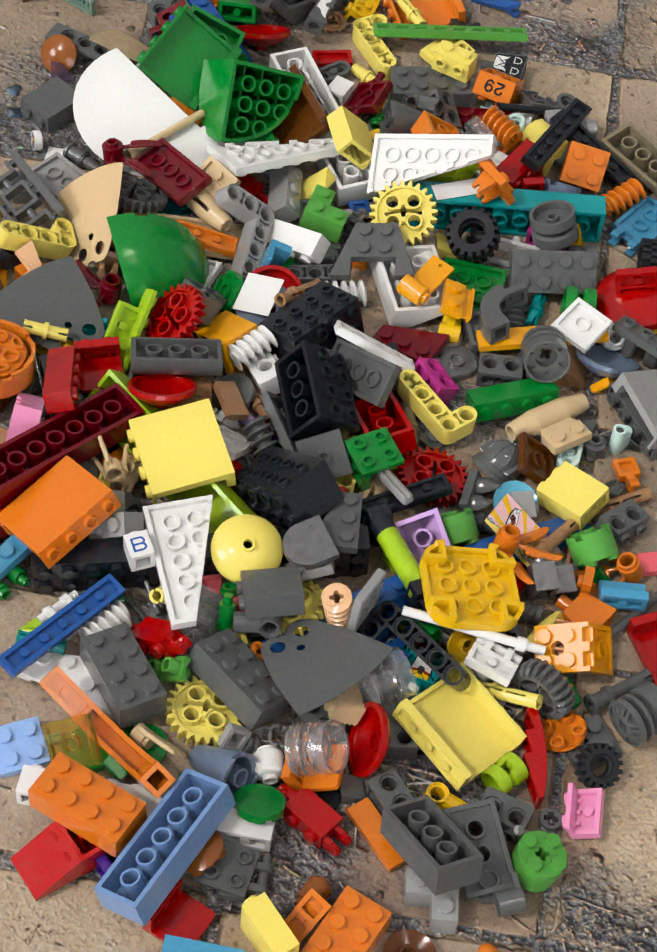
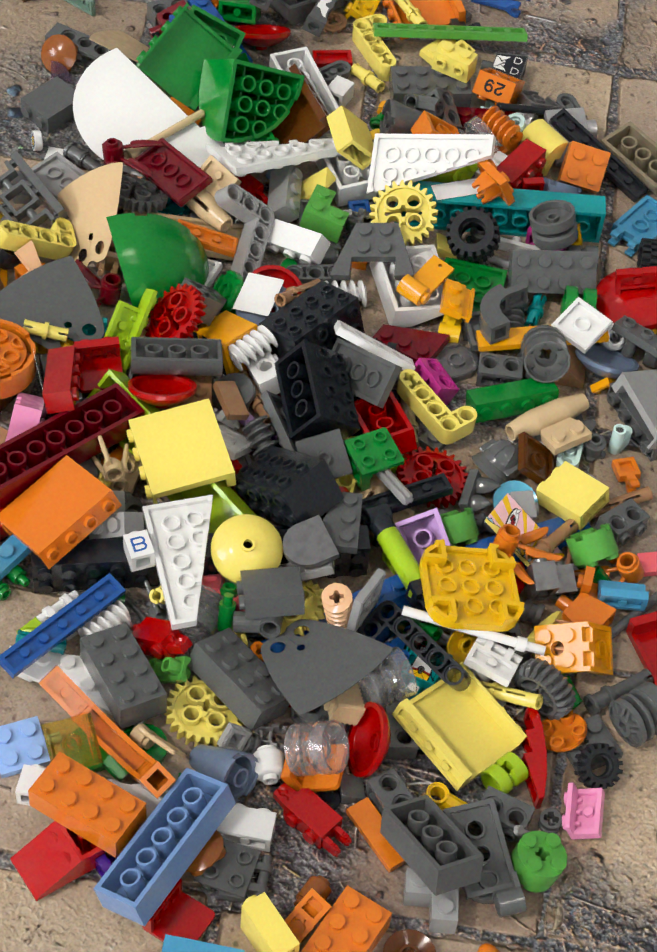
(259, 803): green tile -> none
(276, 253): dark azure panel -> none
(369, 95): dark red plate -> none
(556, 135): black tile -> none
(615, 488): dark grey plate -> none
(624, 195): orange piece -> none

